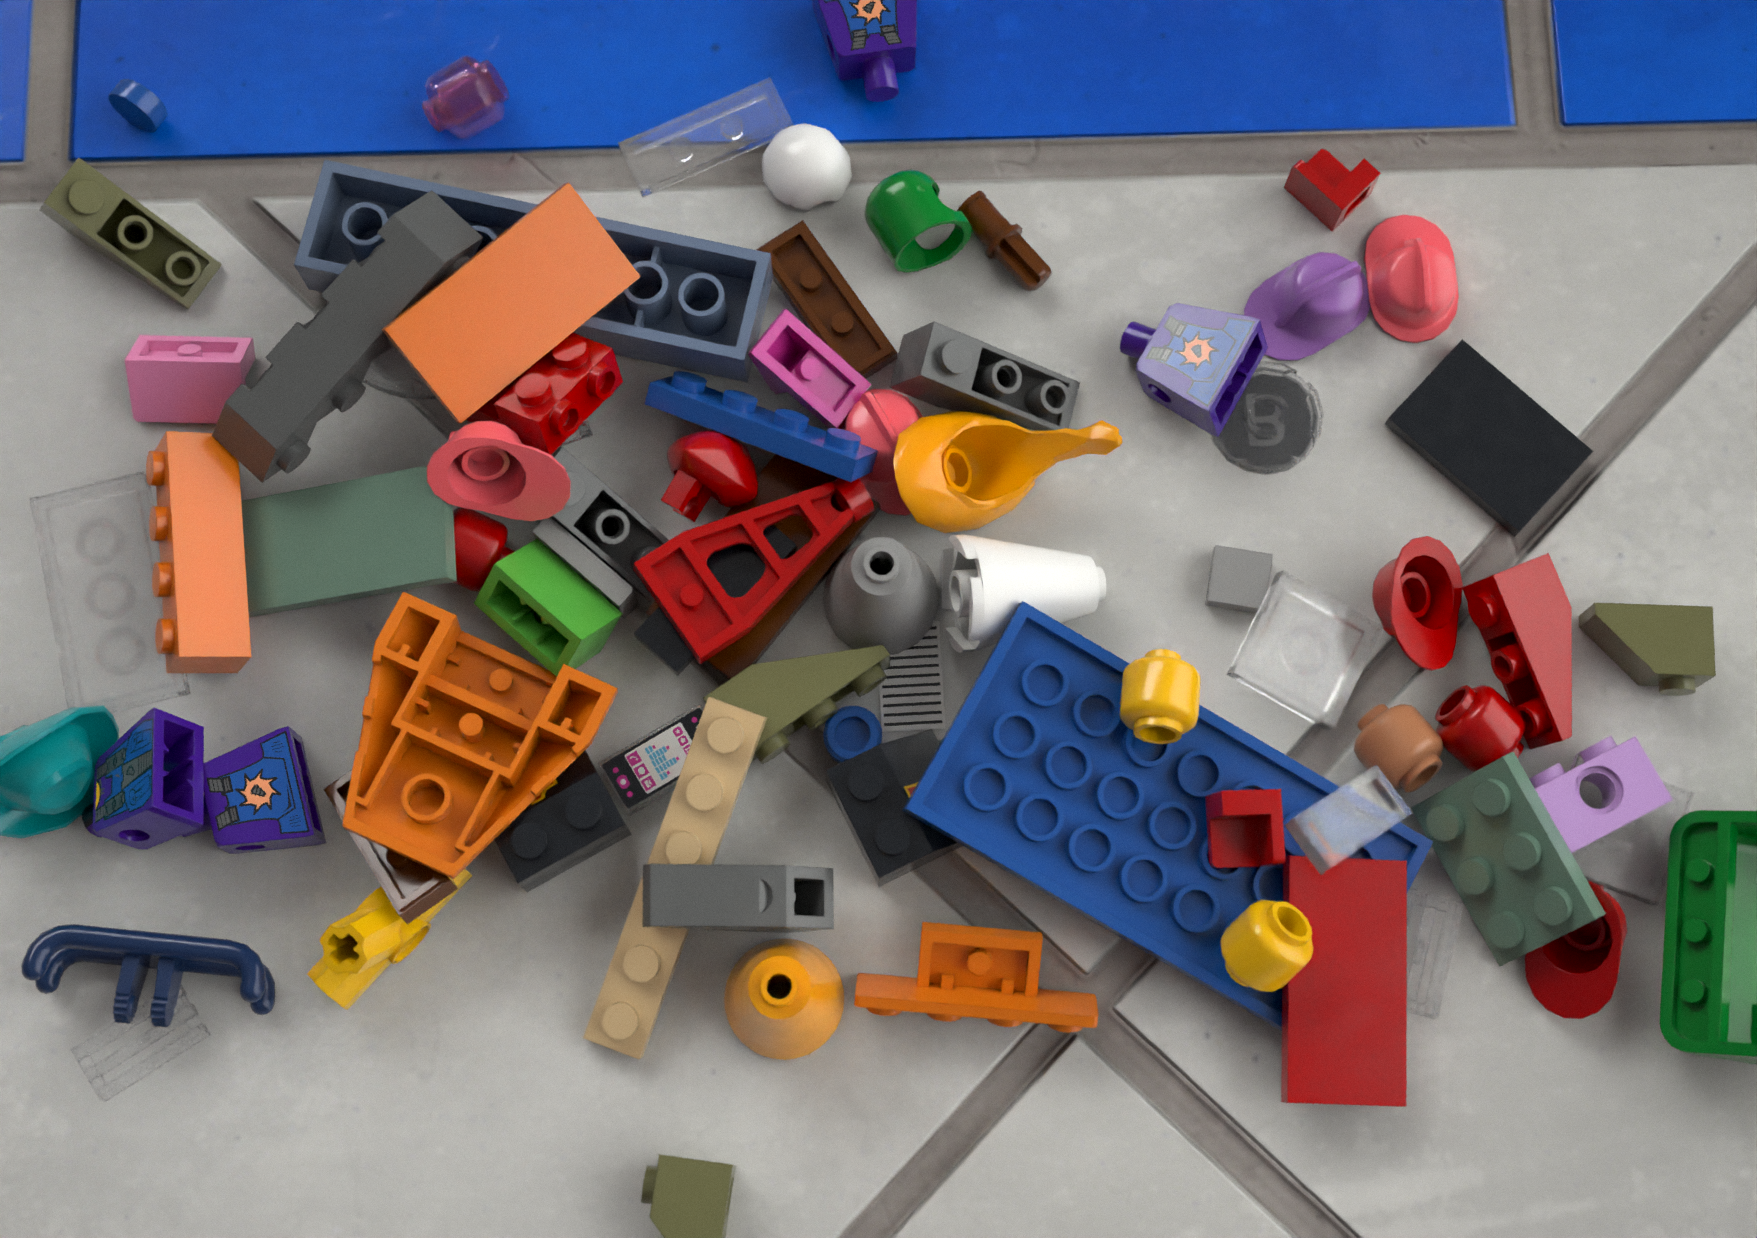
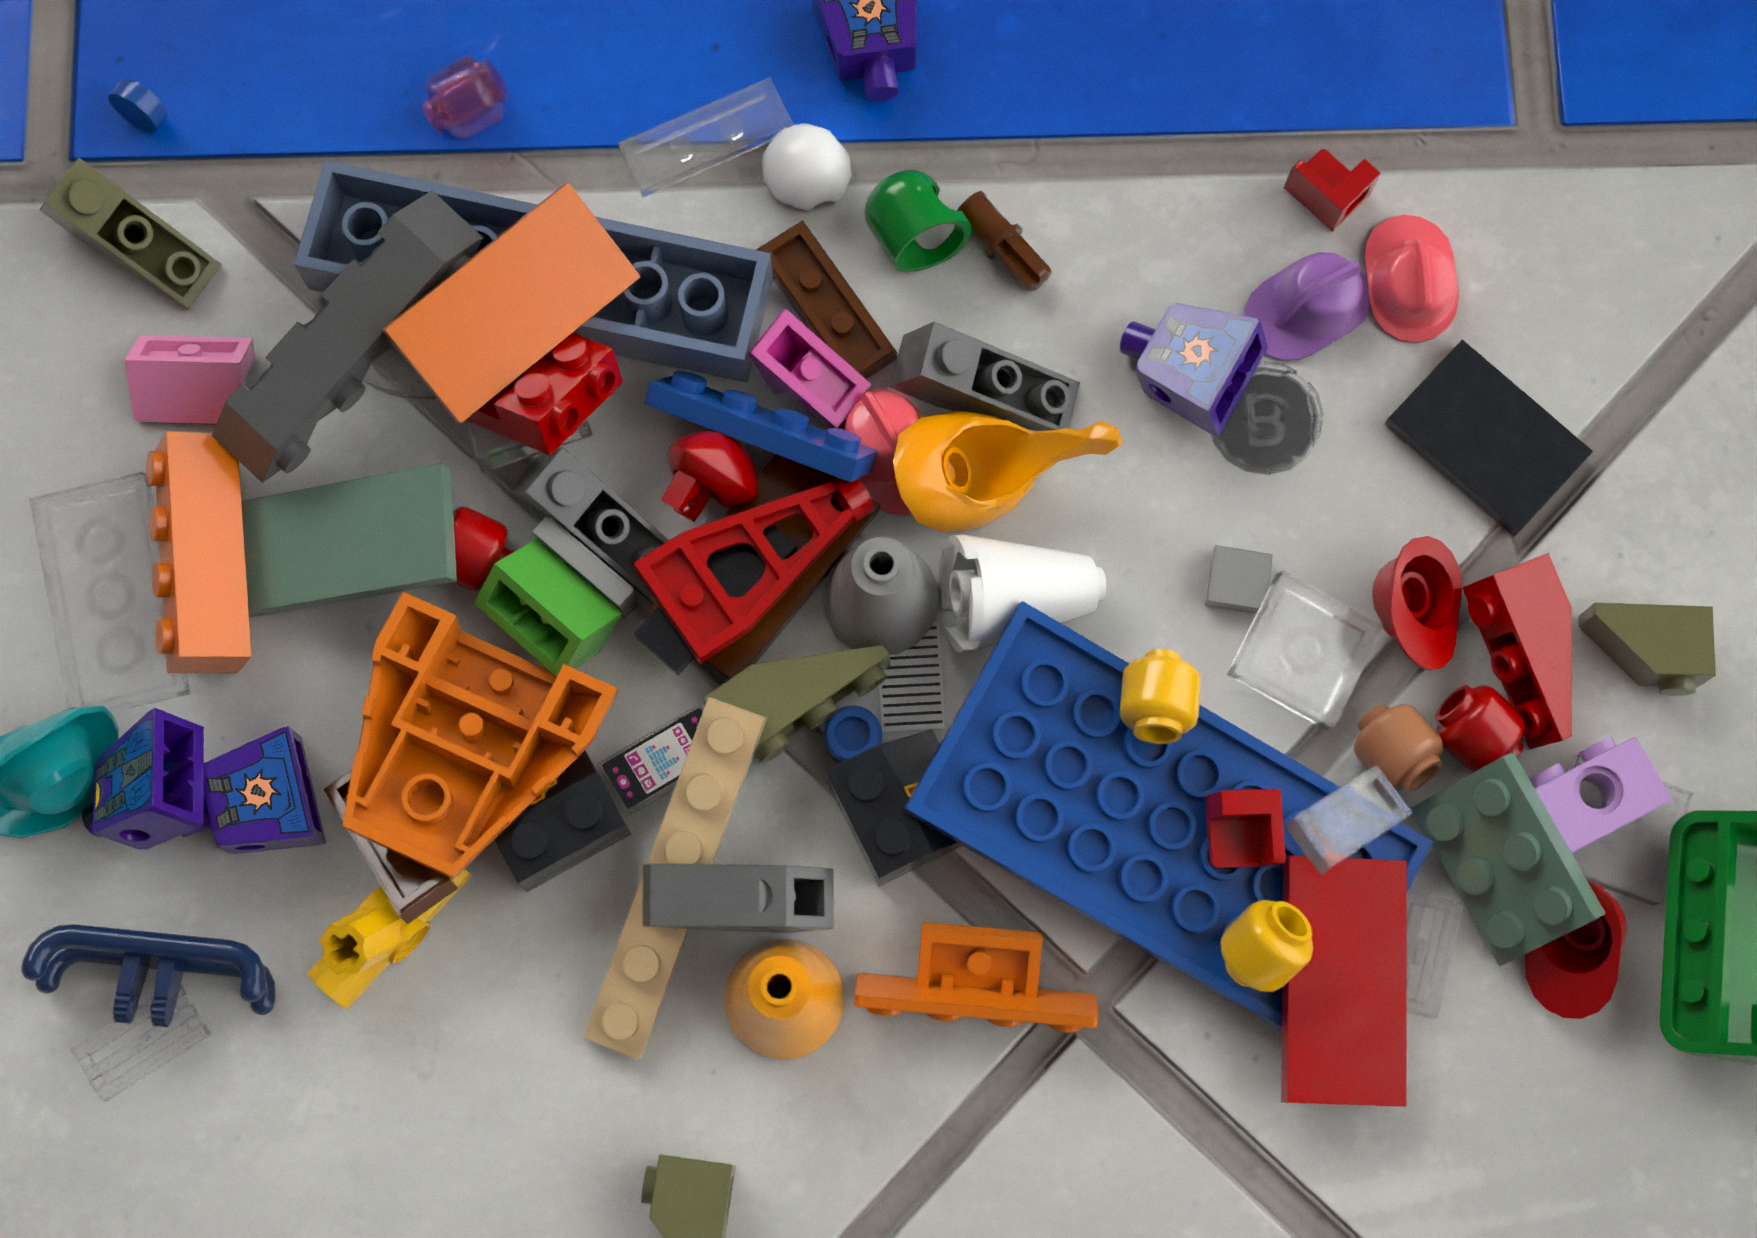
(495, 473): coral piece -> none

